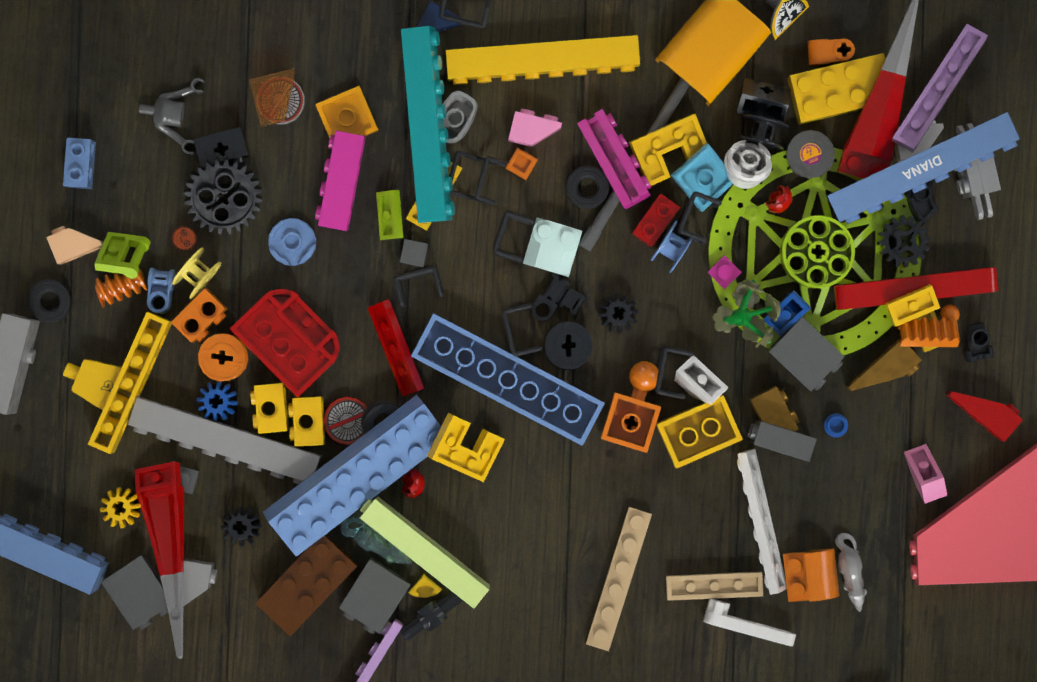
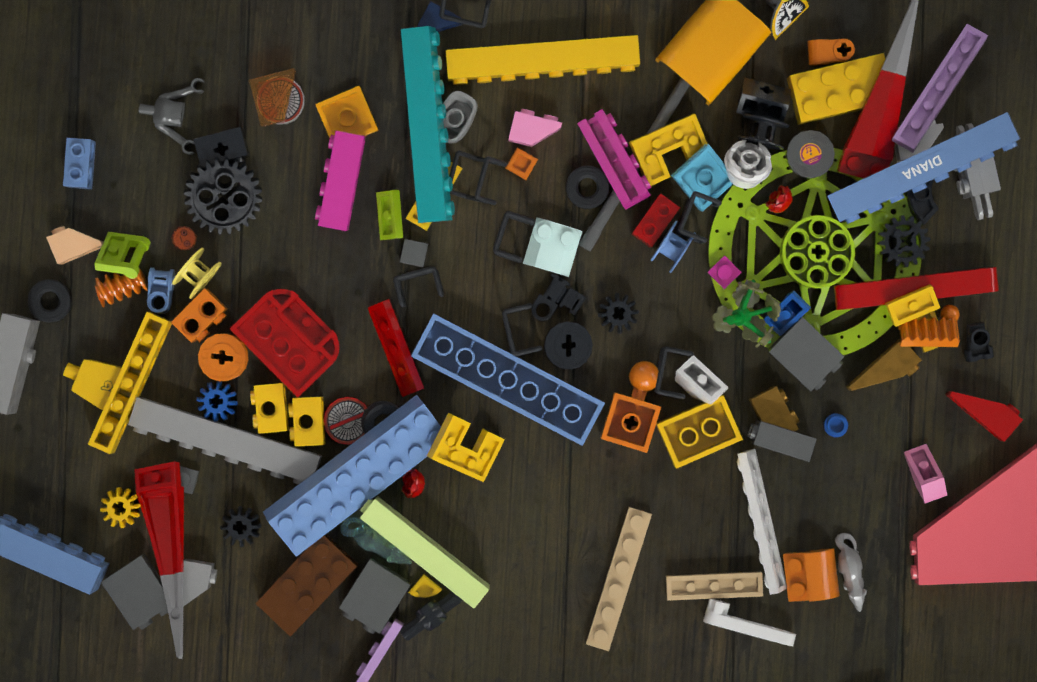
(292, 242): medium blue tile -> none

